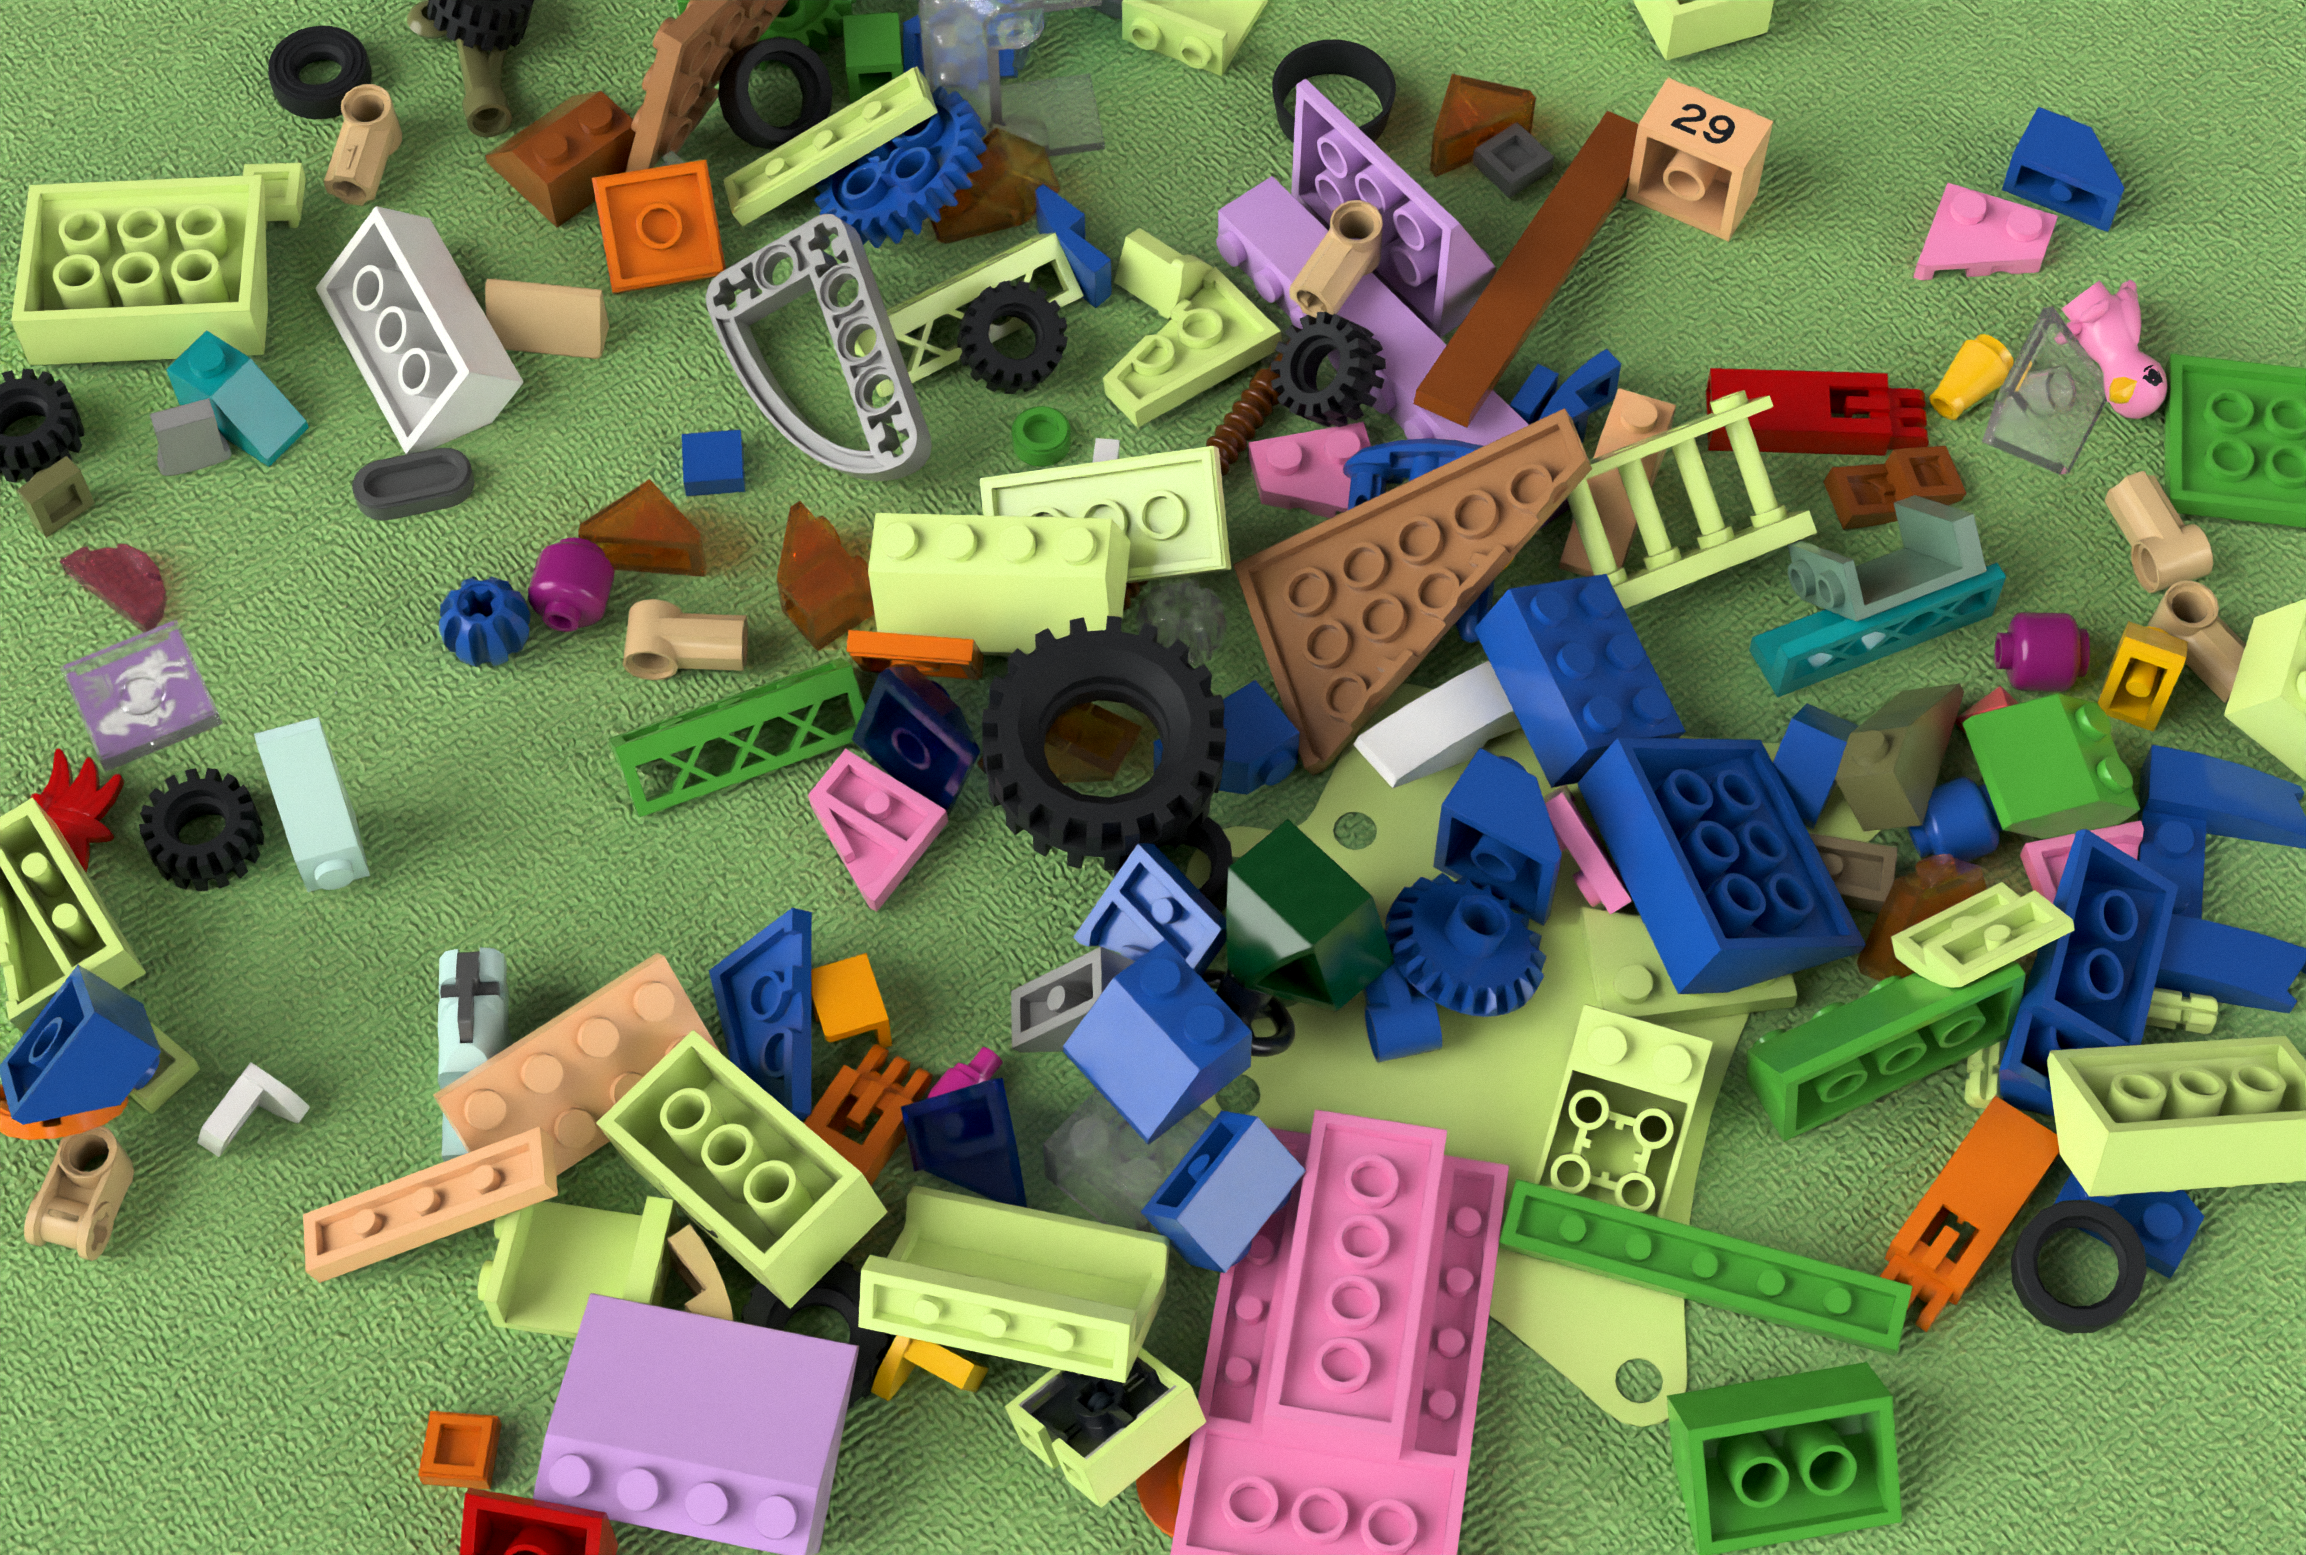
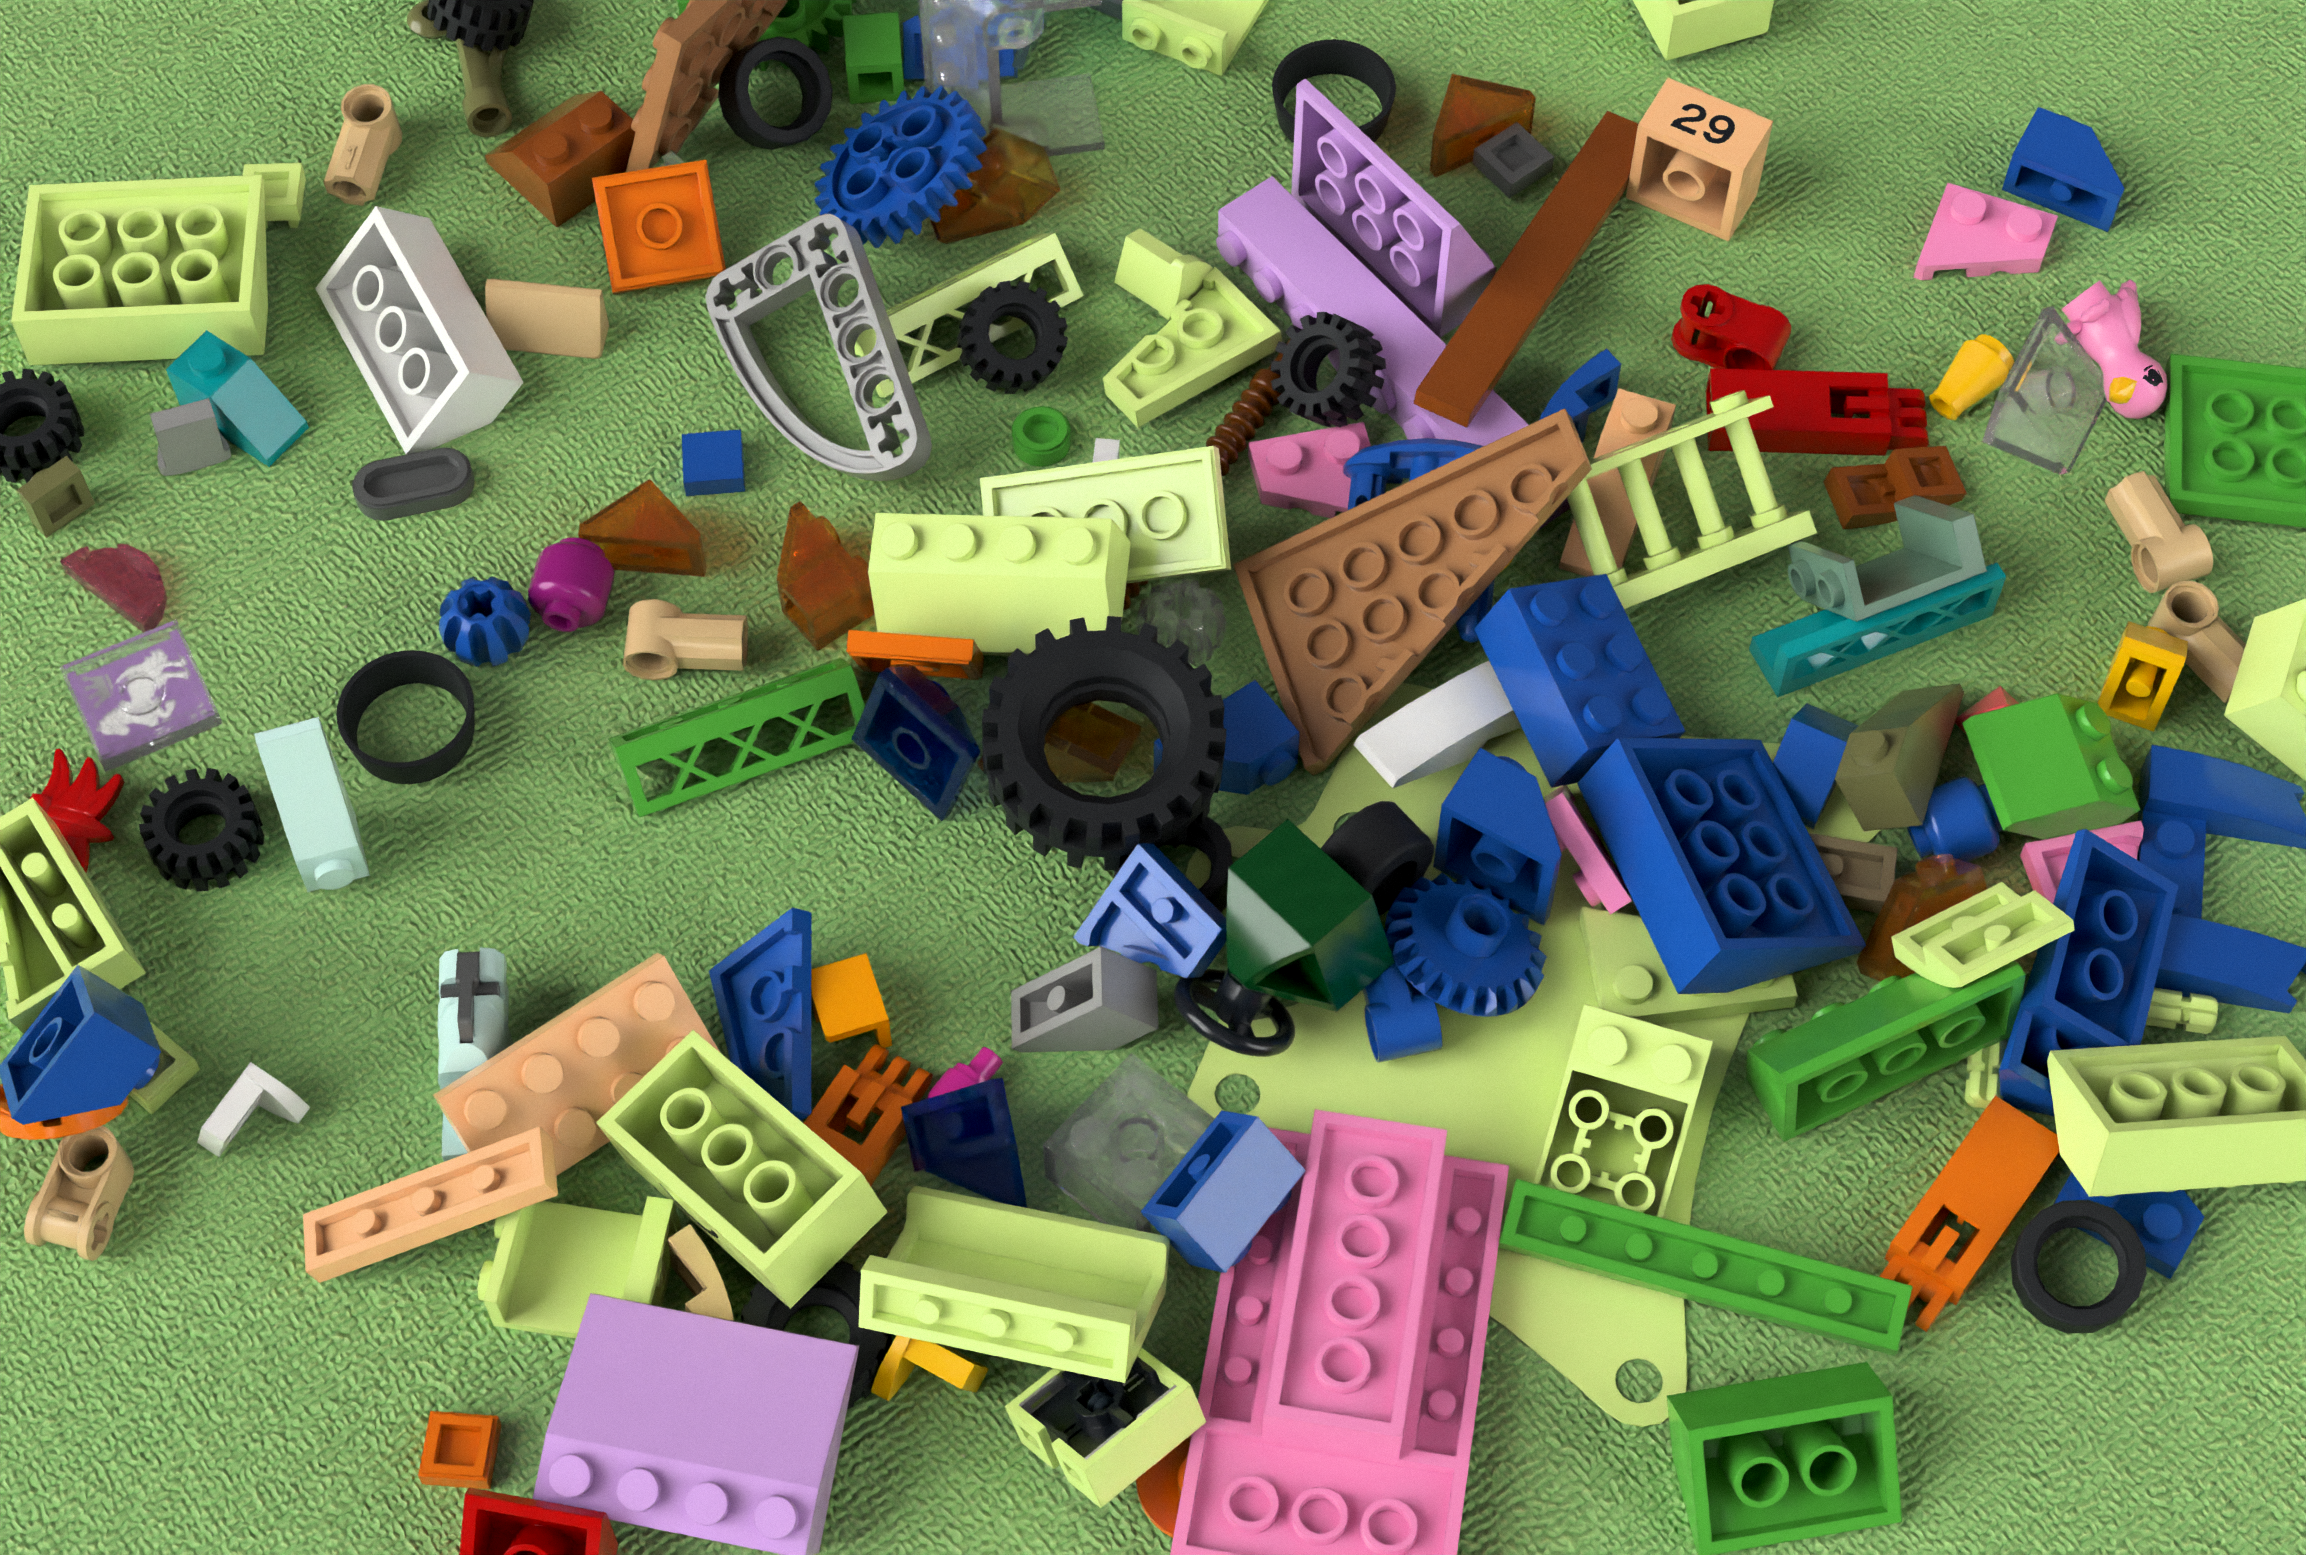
(309, 46): black tyre -> none
(394, 671): none -> black tyre
(829, 146): yellowish green tile -> none
(874, 824): bright pink wing -> none
(1087, 262): blue slope -> none
(1159, 1042): blue slope -> none
(1340, 261): tan piece -> none
(1381, 851): none -> black tyre
(1535, 394): blue tile -> none
(1734, 334): none -> red piece
(2043, 651): magenta head -> none

